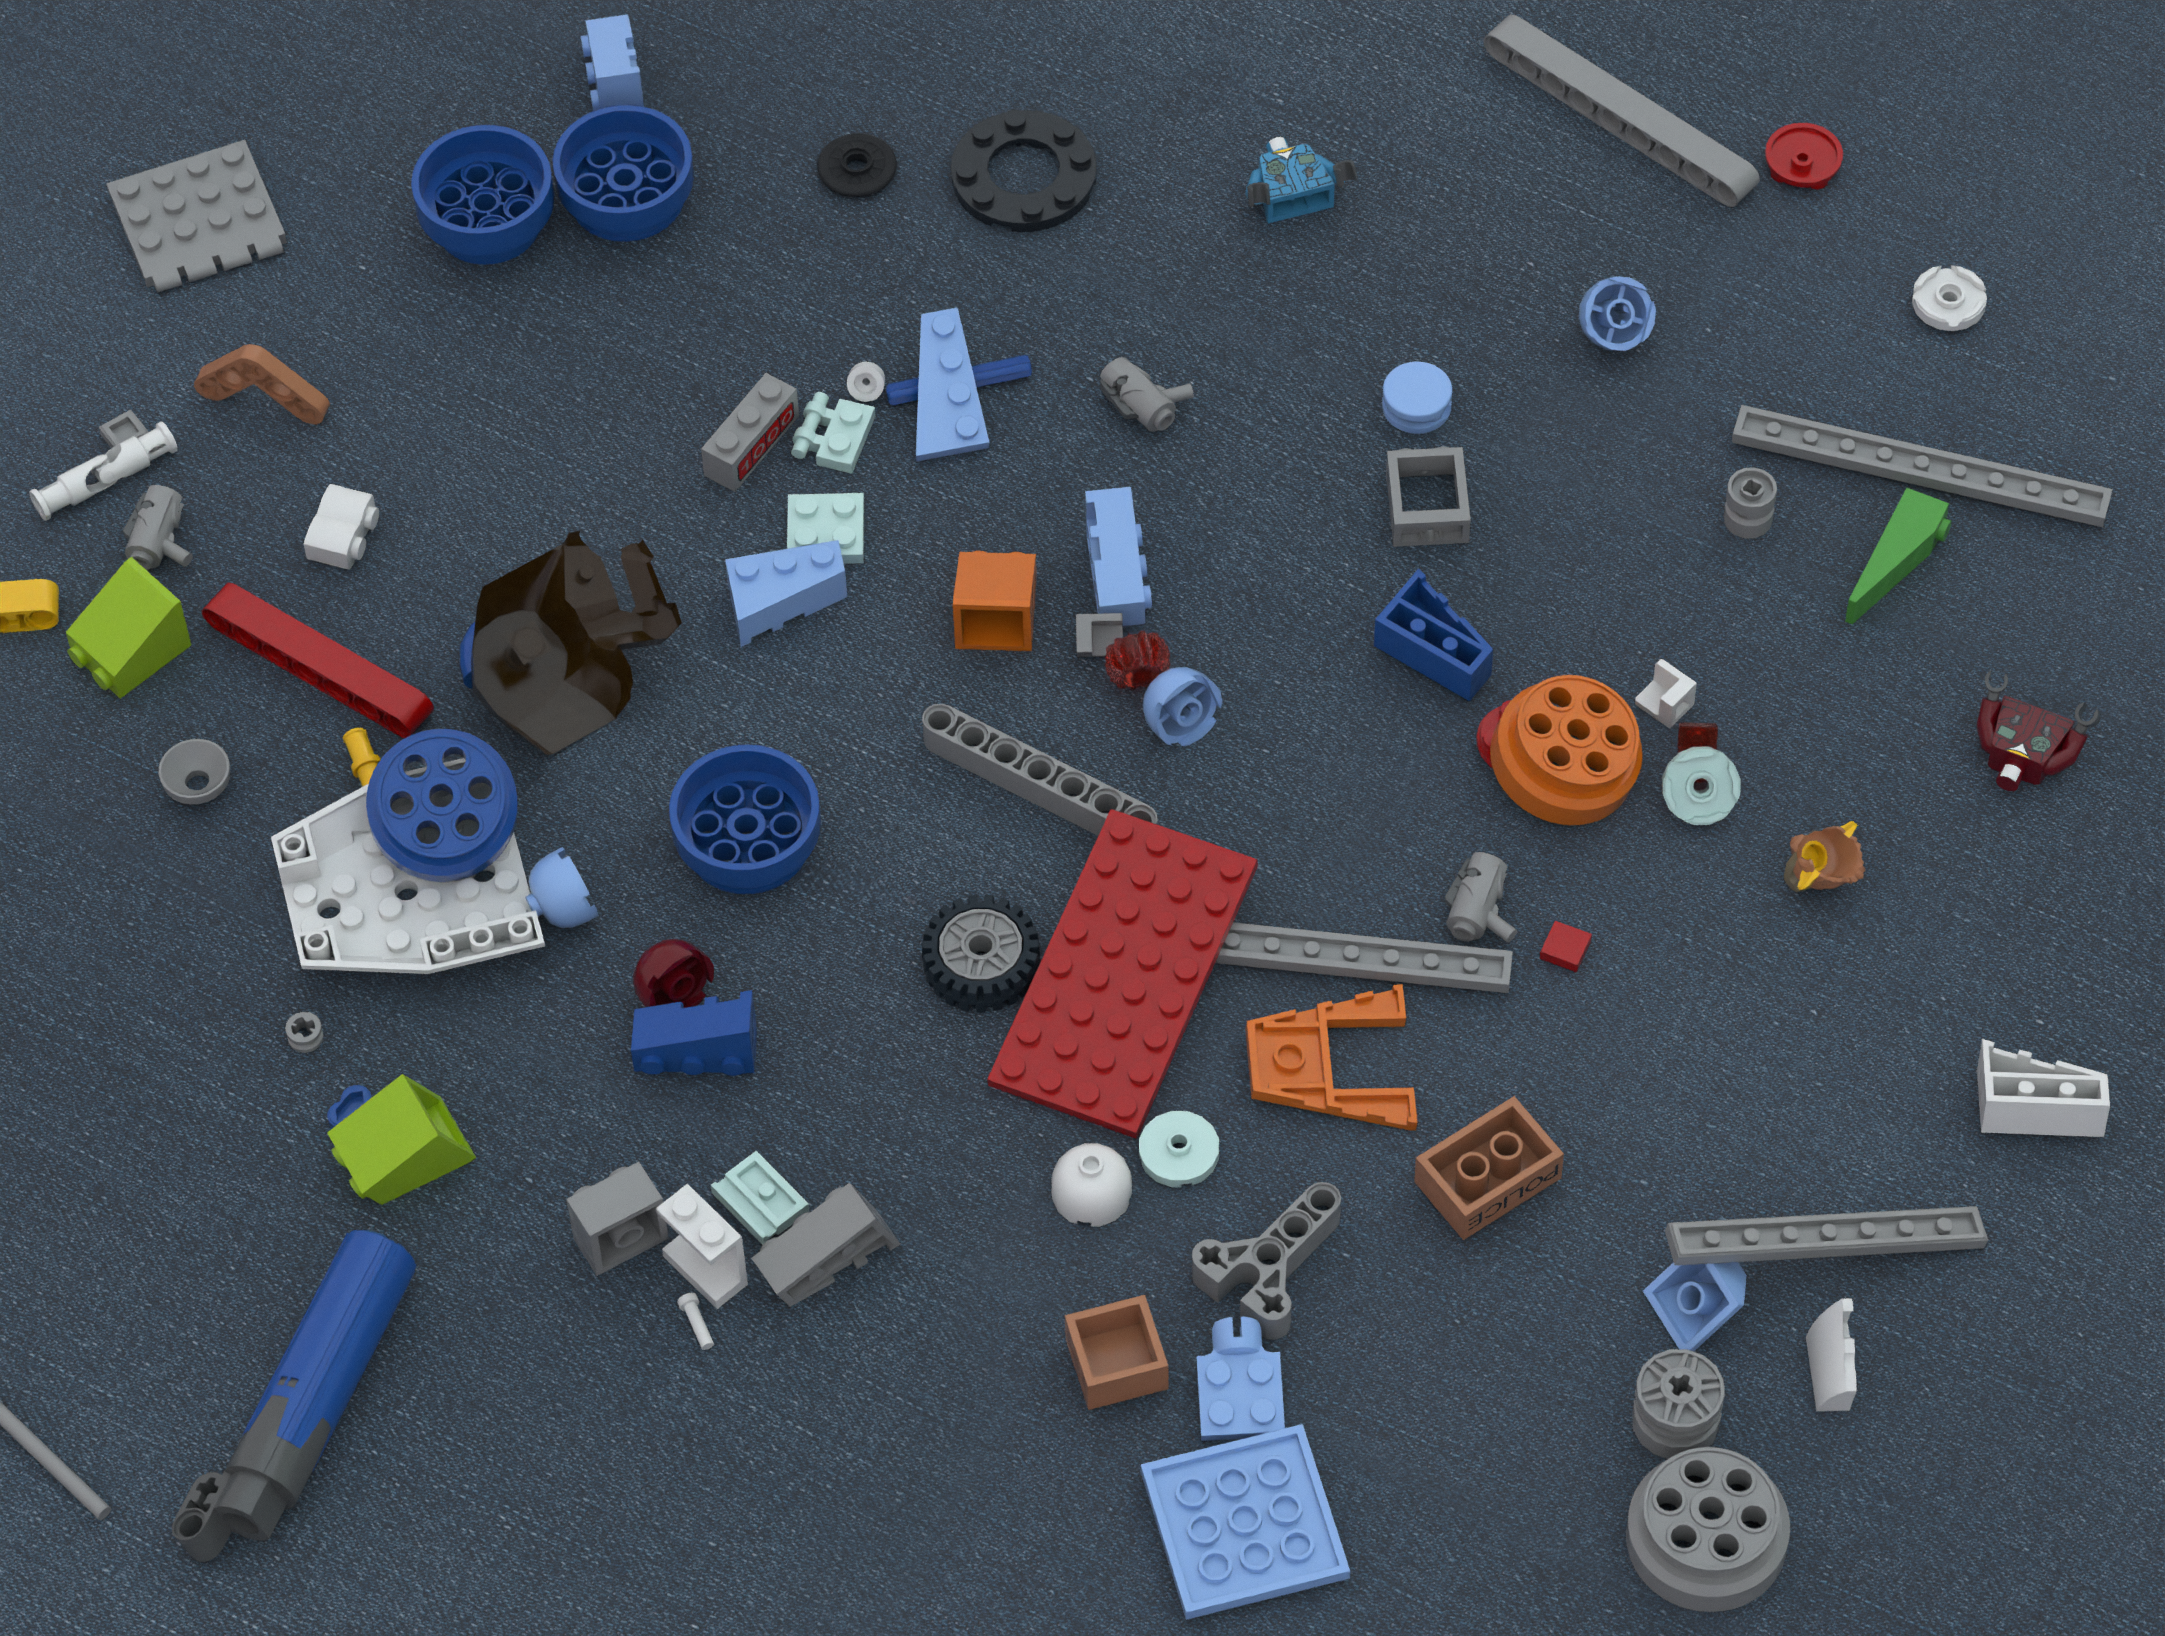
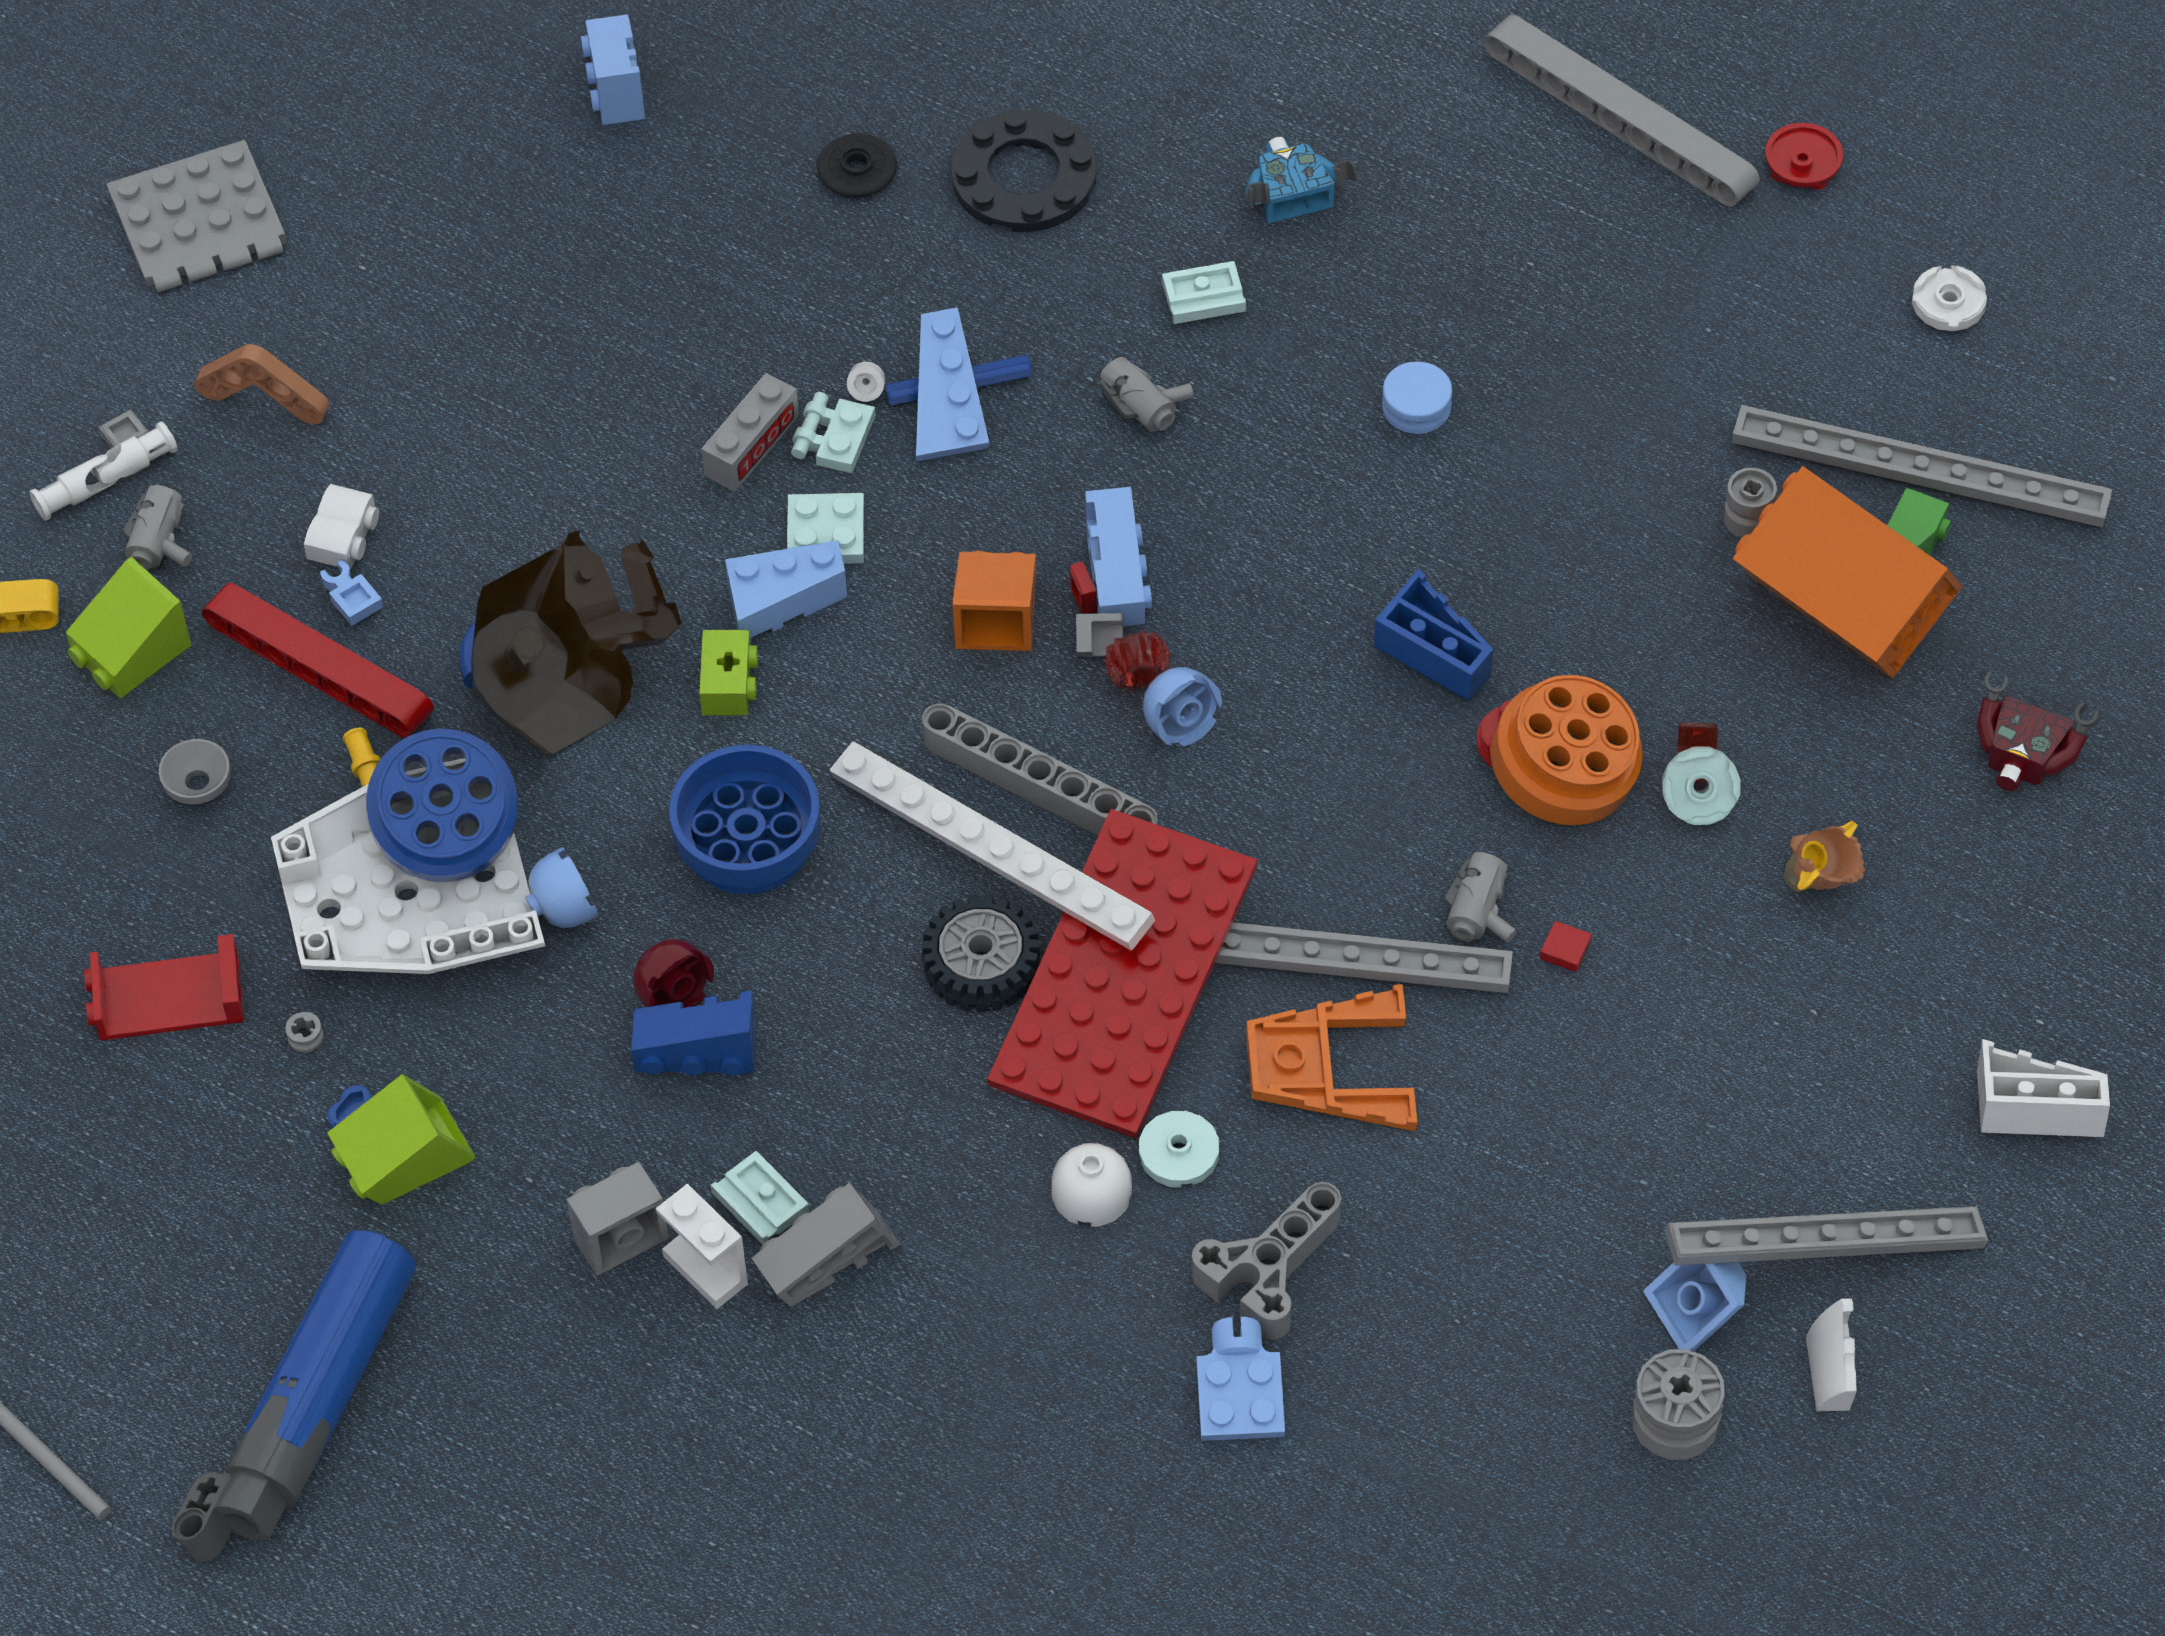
(165, 993): none -> red panel
(351, 597): none -> light blue plate
(483, 193): blue wheel -> none
(623, 171): blue wheel -> none
(689, 1304): white piece -> none
(726, 672): none -> lime brick
(993, 845): none -> white plate
(1082, 588): none -> red tile
(1116, 1352): nougat piece -> none
(1203, 292): none -> light aqua plate
(1244, 1521): light blue plate -> none
(1446, 525): light grey window -> none
(1488, 1167): nougat brick -> none
(1617, 313): light blue cylinder -> none
(1667, 695): white panel -> none
(1697, 1574): light grey wheel -> none
(1847, 571): none -> orange container

